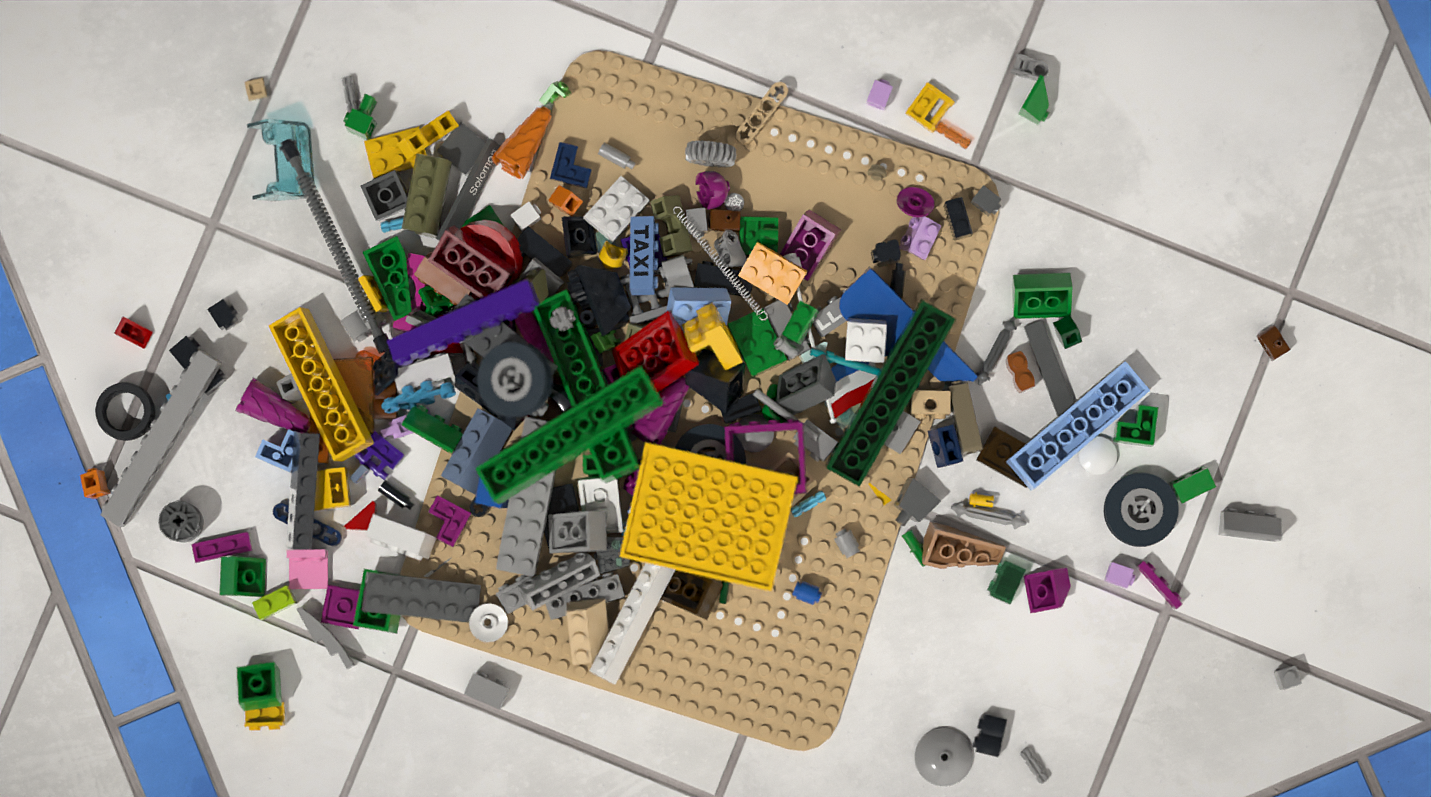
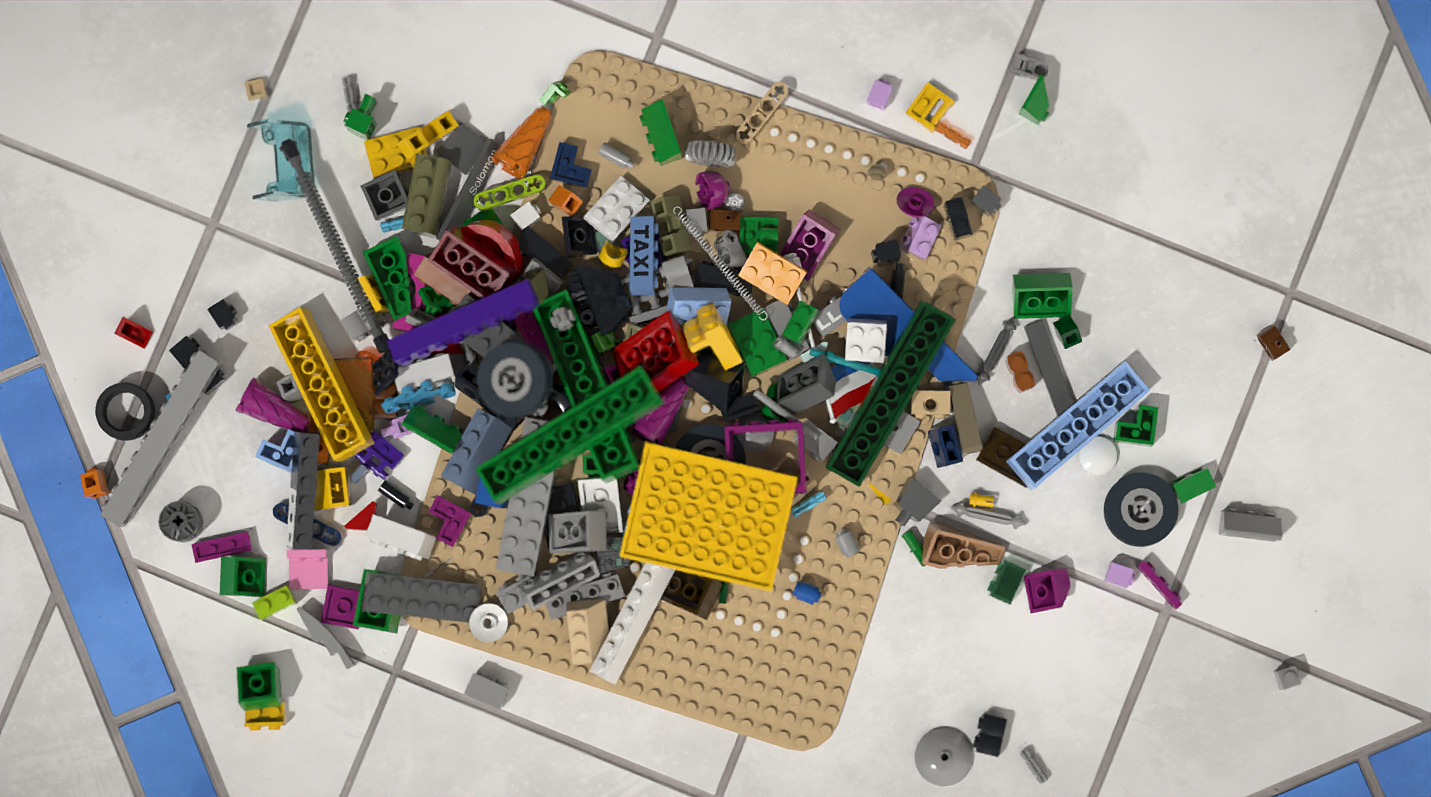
(510, 195): none -> lime beam
(660, 133): none -> green slope

